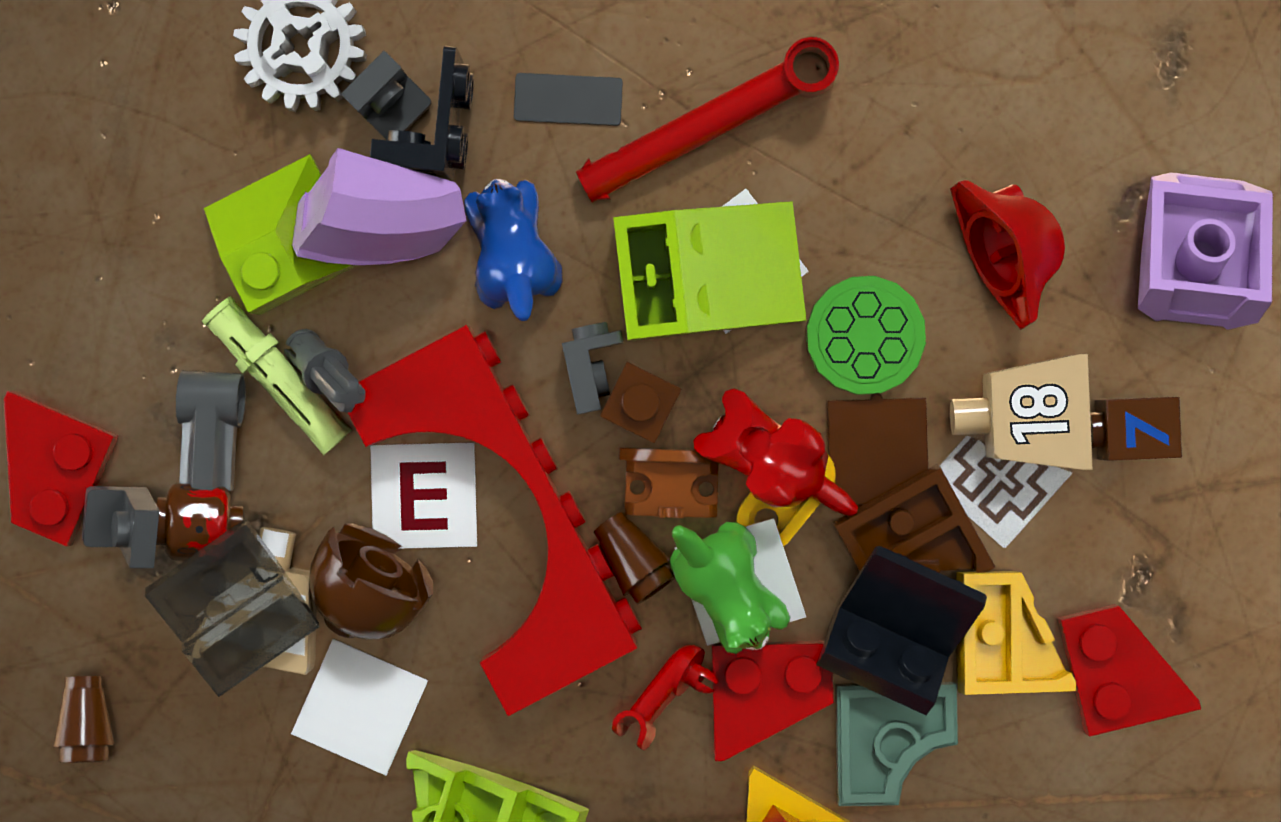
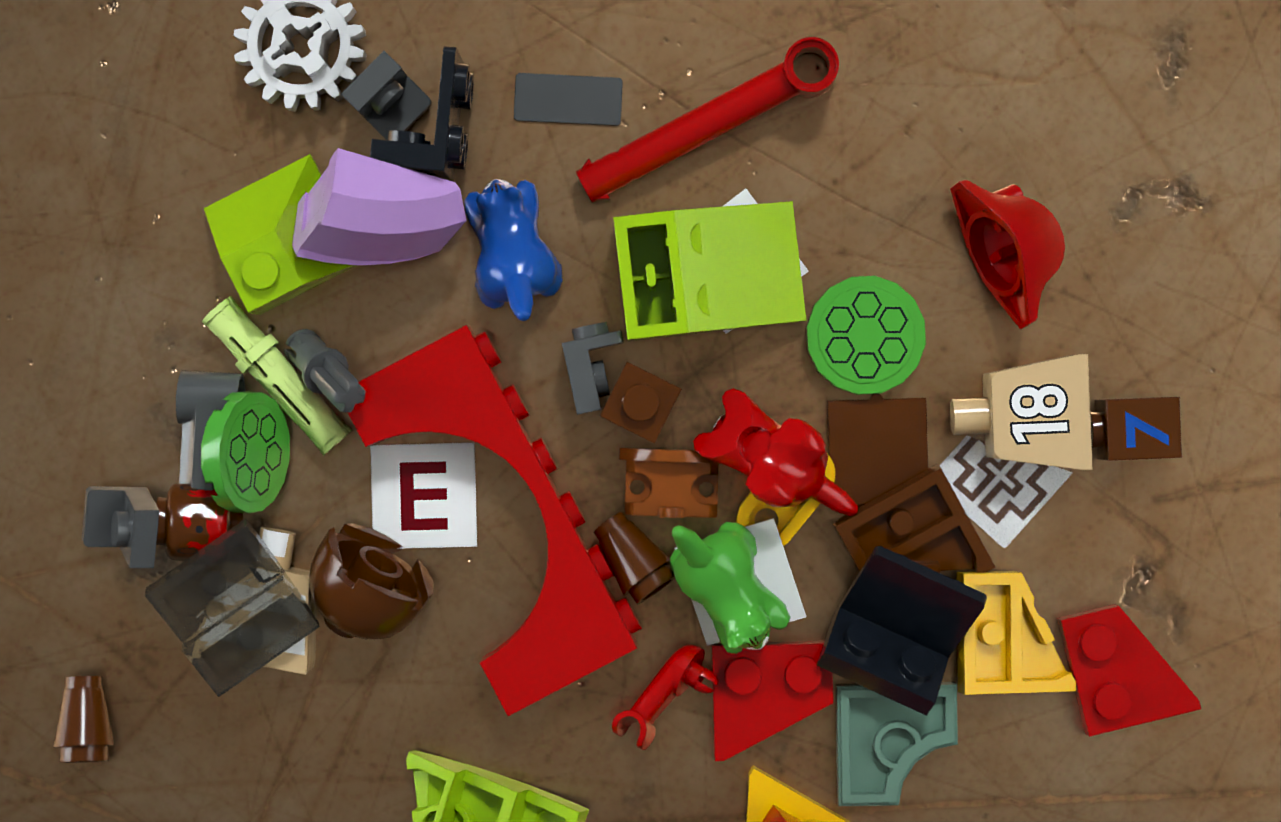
(51, 466): red wing -> none
(246, 452): none -> bright green tile
(359, 707): white sticker -> none
(1206, 251): lavender slope -> none

